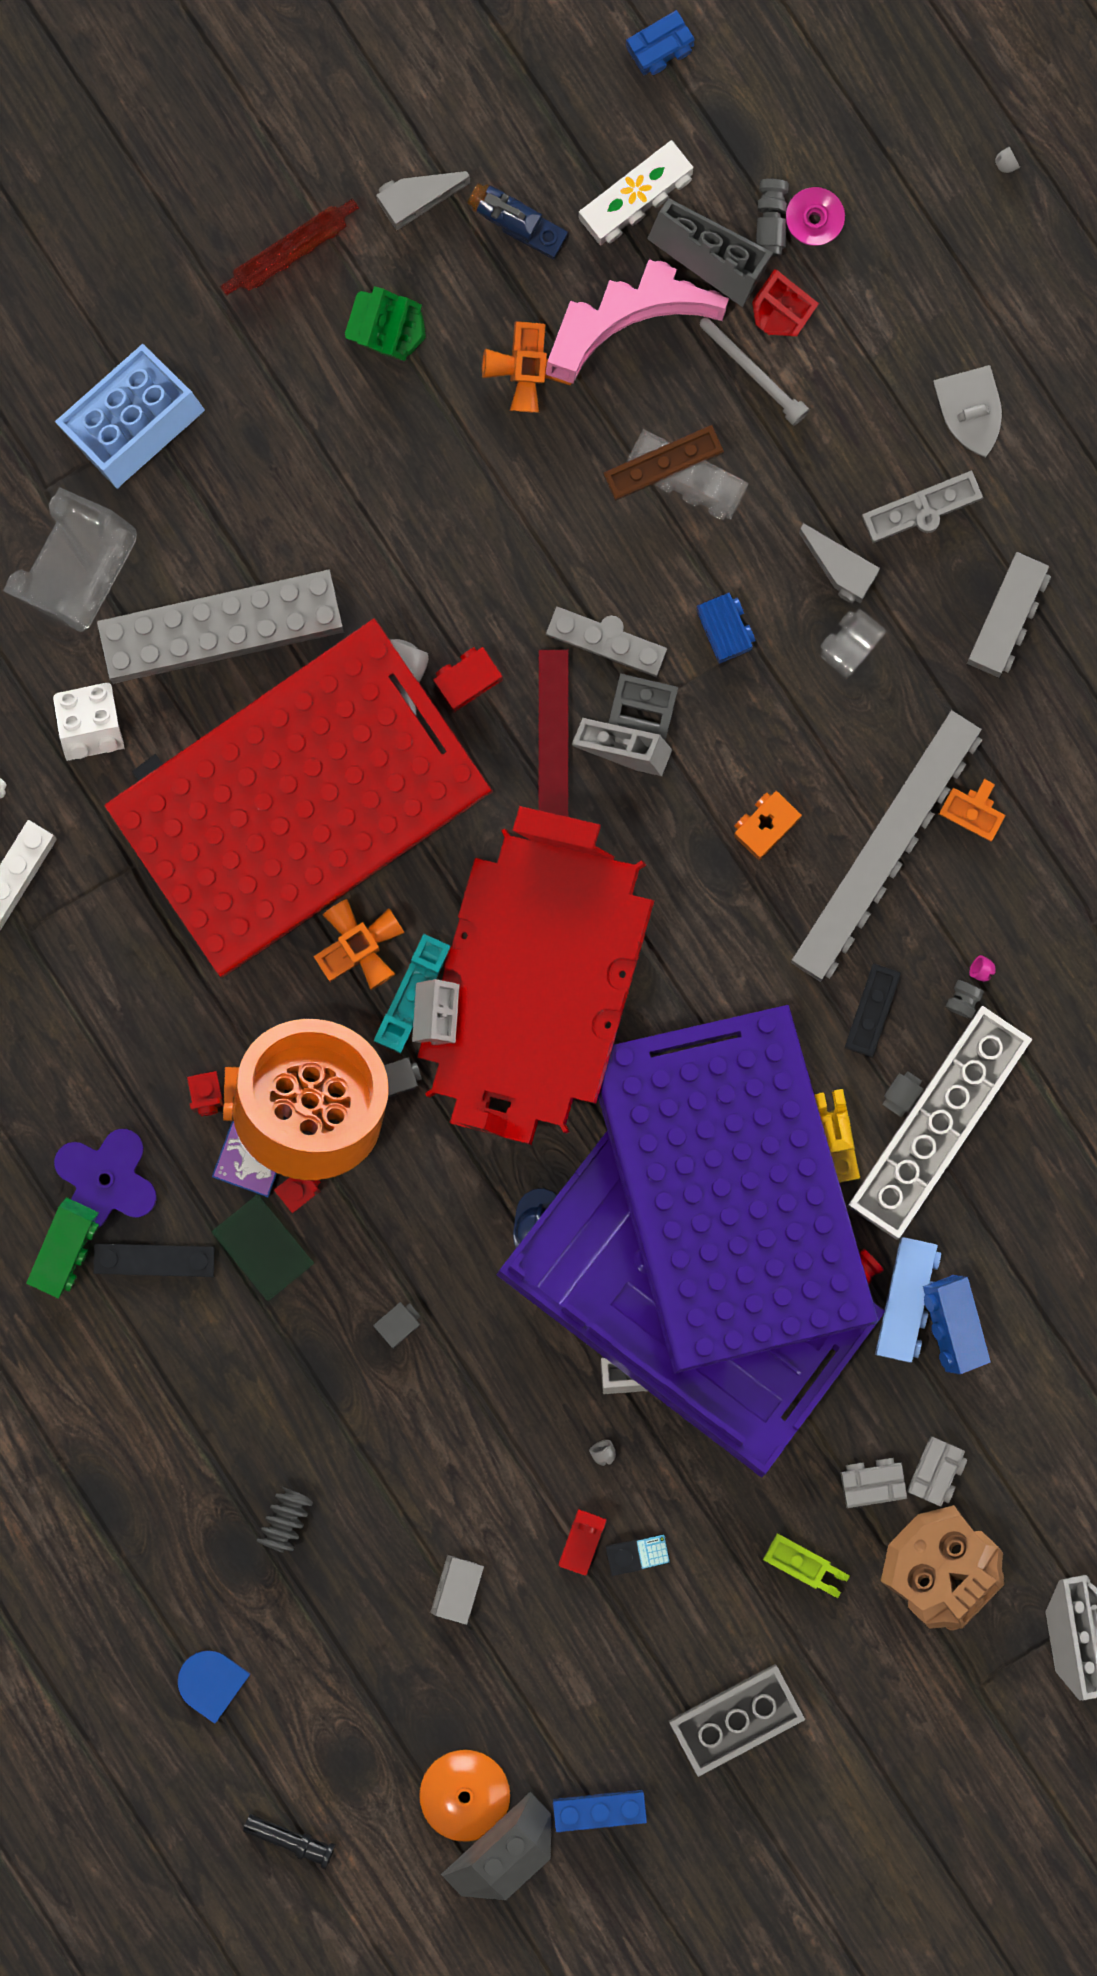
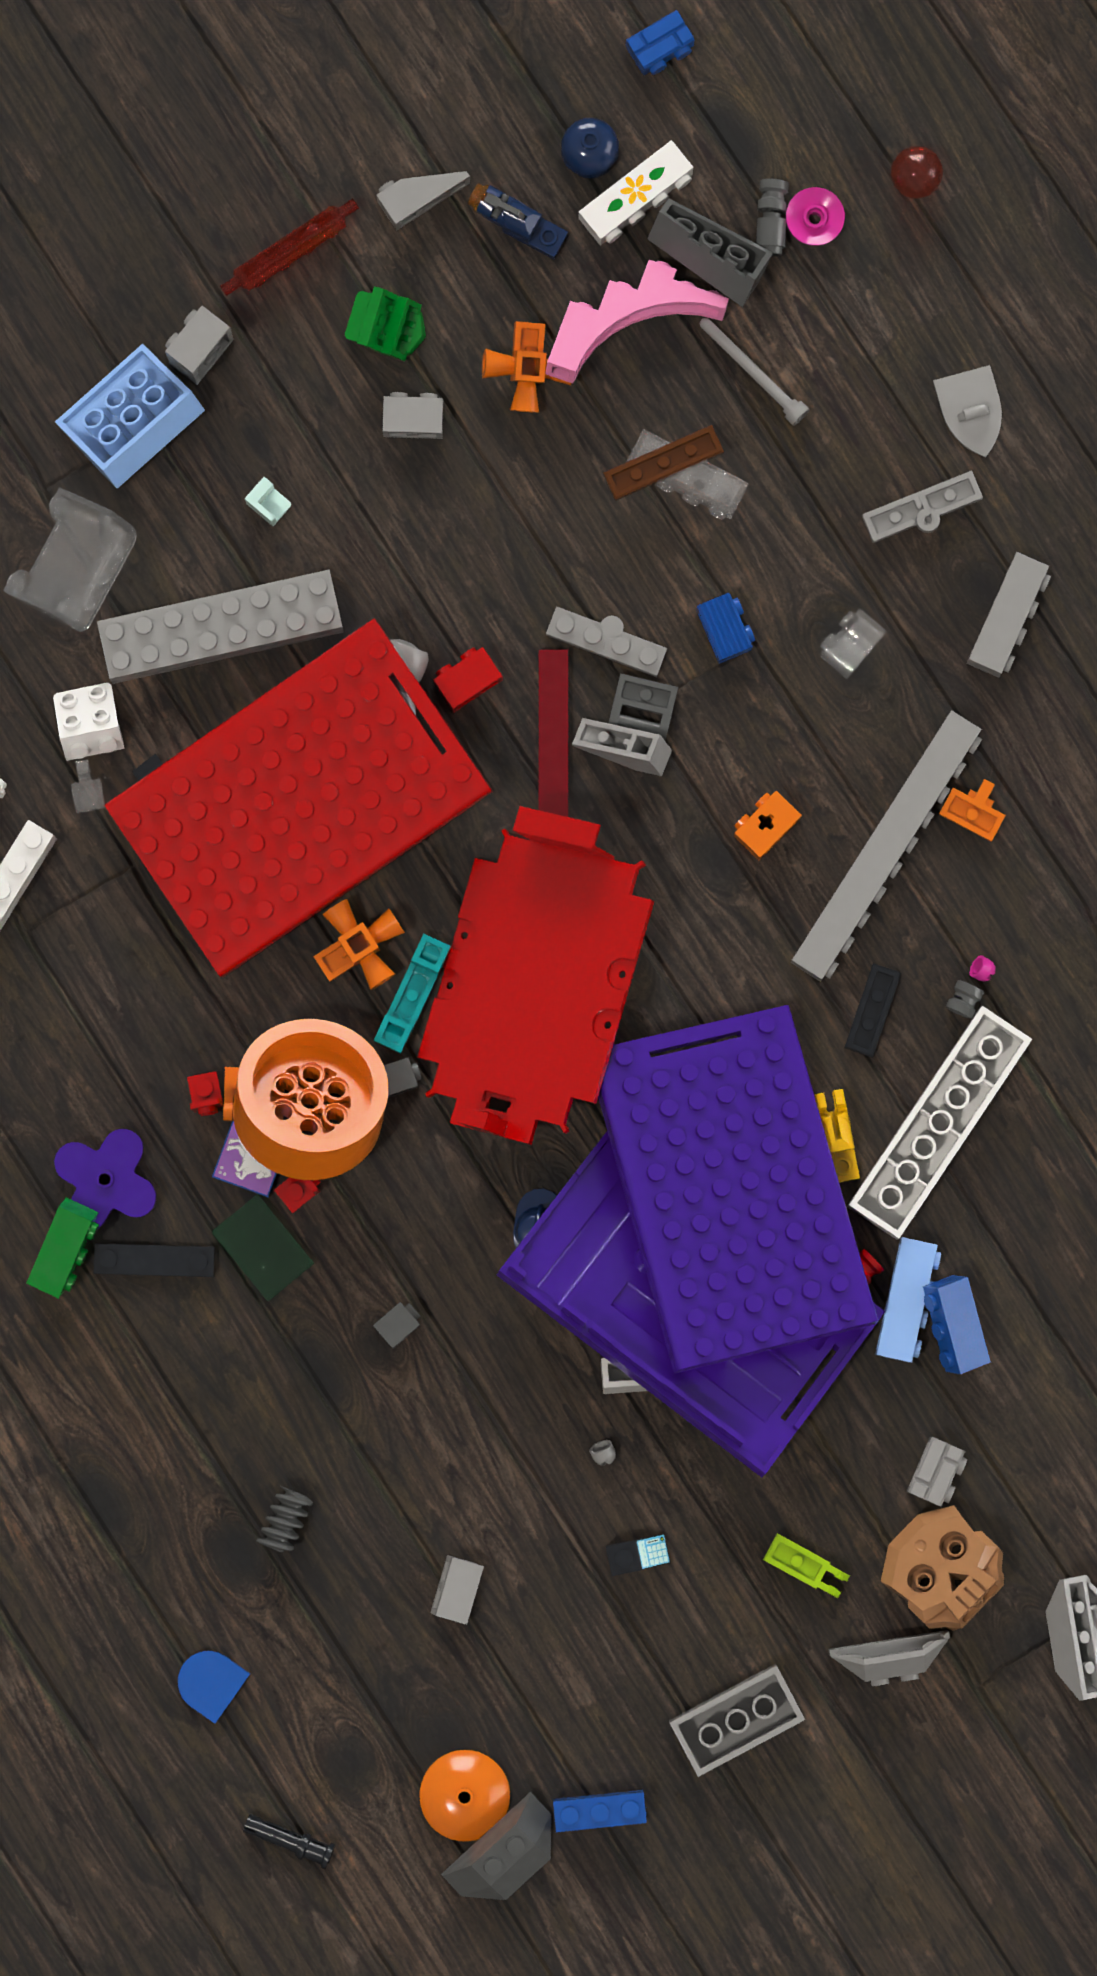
(87, 792): none -> clear plate
(198, 344): none -> light grey brick
(267, 501): none -> light aqua panel
(413, 416): none -> light grey brick
(435, 1012): light grey hinge -> none
(582, 1542): red bracket -> none
(589, 147): none -> dark blue cylinder
(782, 306): red slope -> none
(844, 569): light grey slope -> none
(873, 1484): light grey brick -> none
(891, 1657): none -> light grey wedge
(903, 1093): dark grey brick -> none
(916, 172): none -> clear red piece
(1006, 161): light grey hinge -> none

